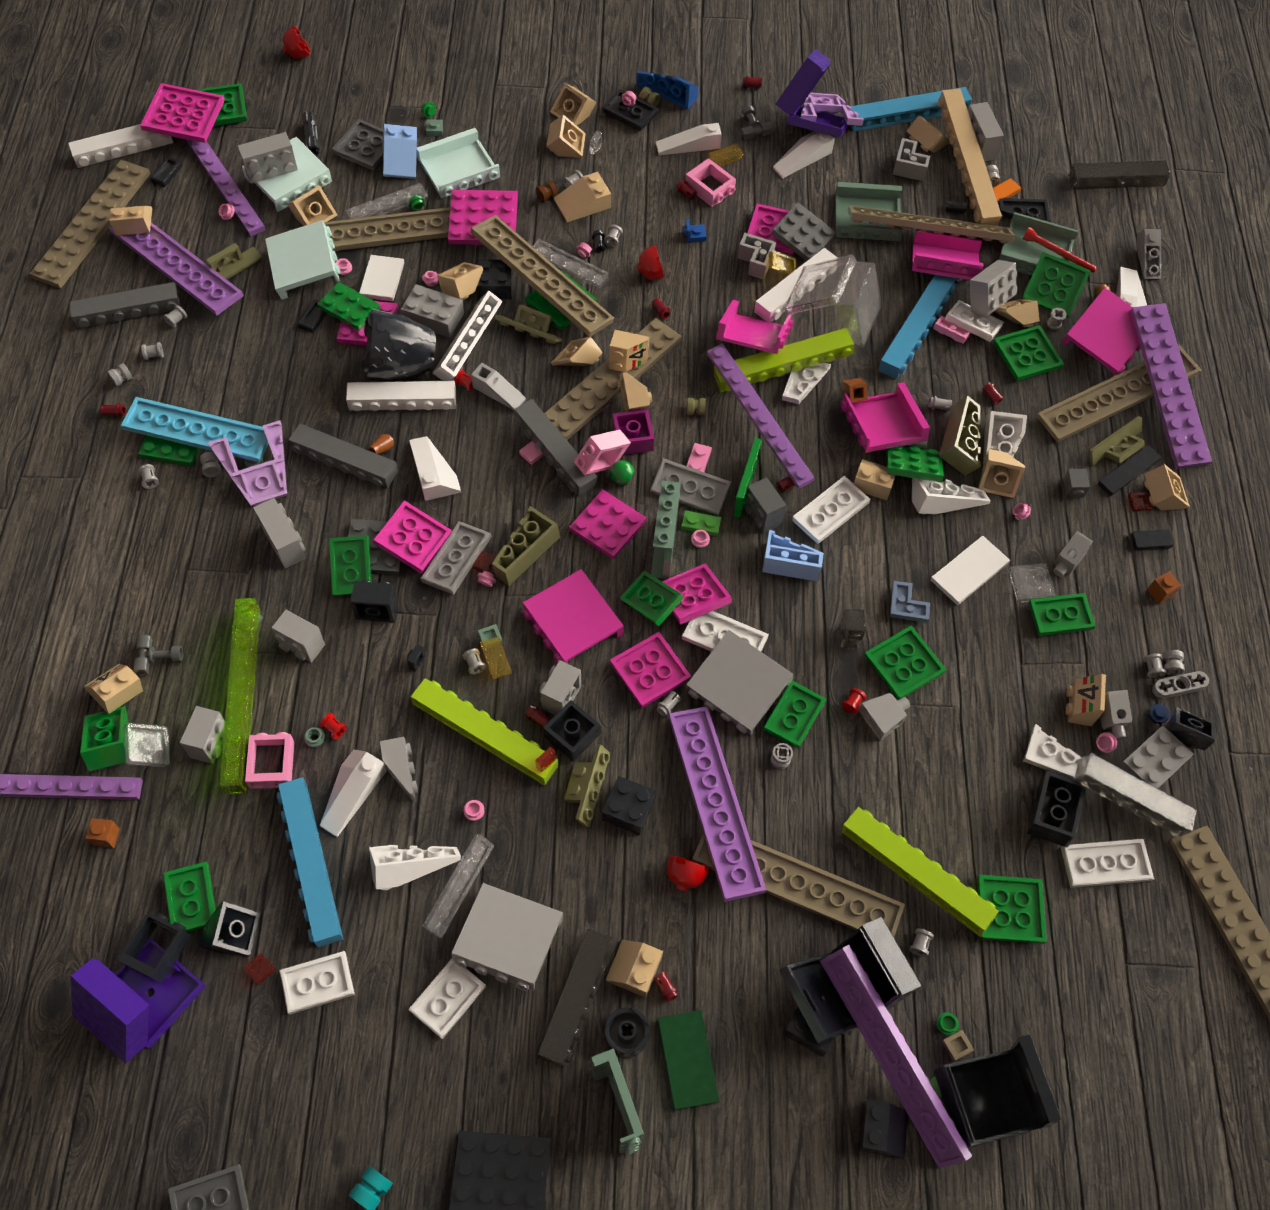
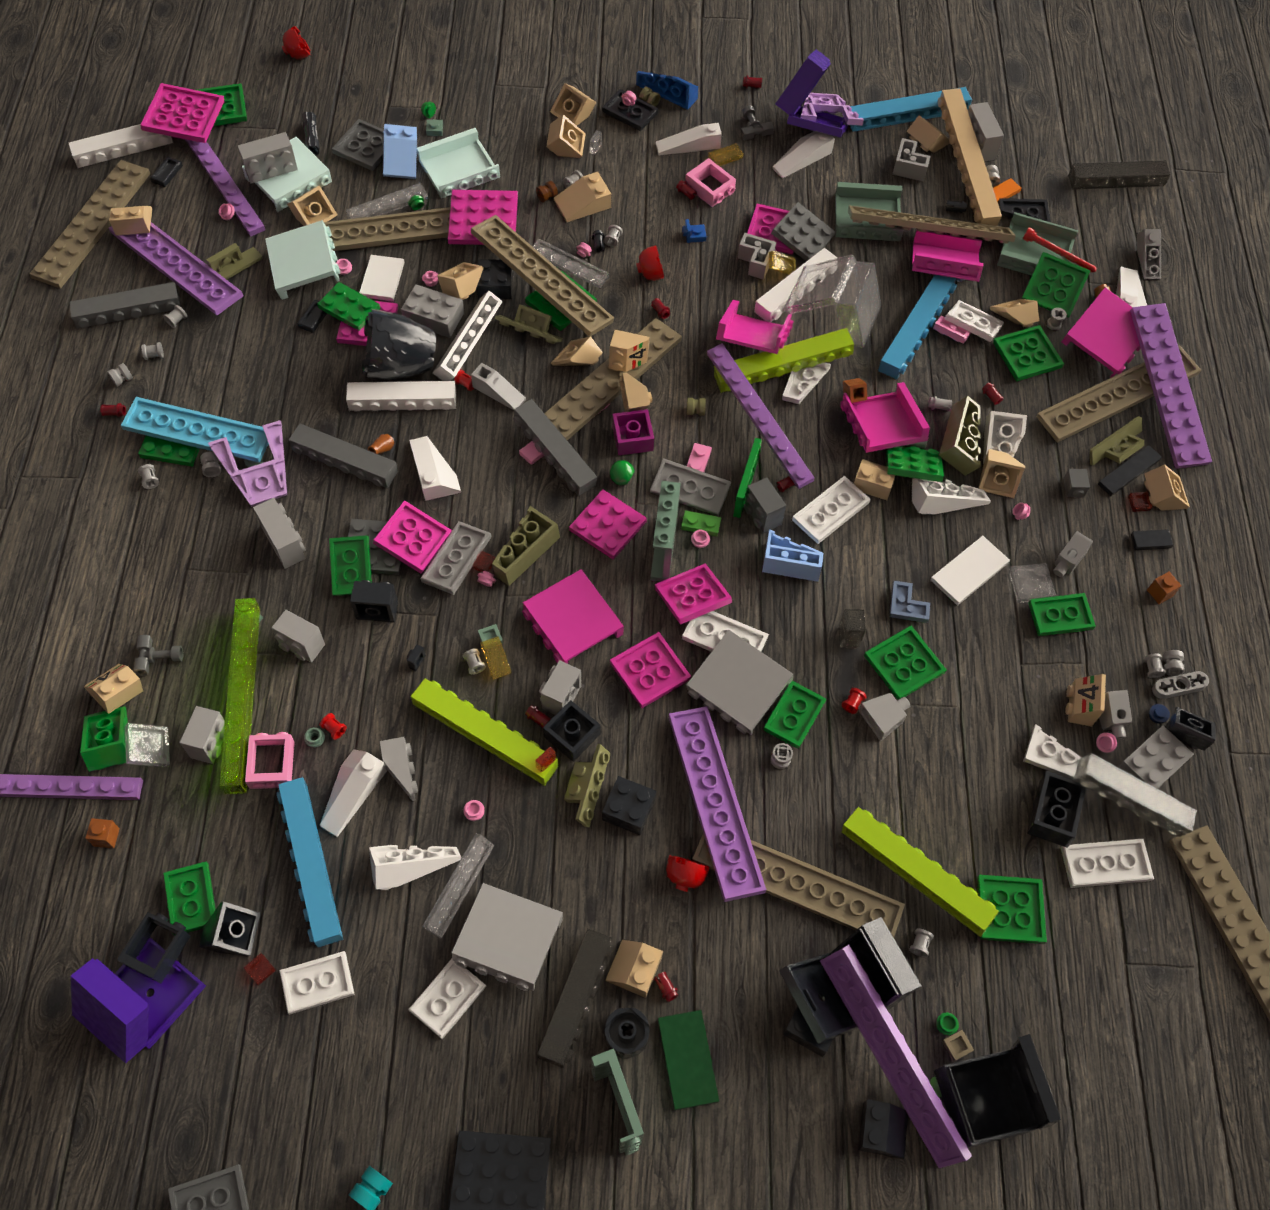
(601, 452): bright pink window -> none
(651, 598): green plate -> none
(665, 707): light grey pin -> none
(993, 287): light grey brick -> none

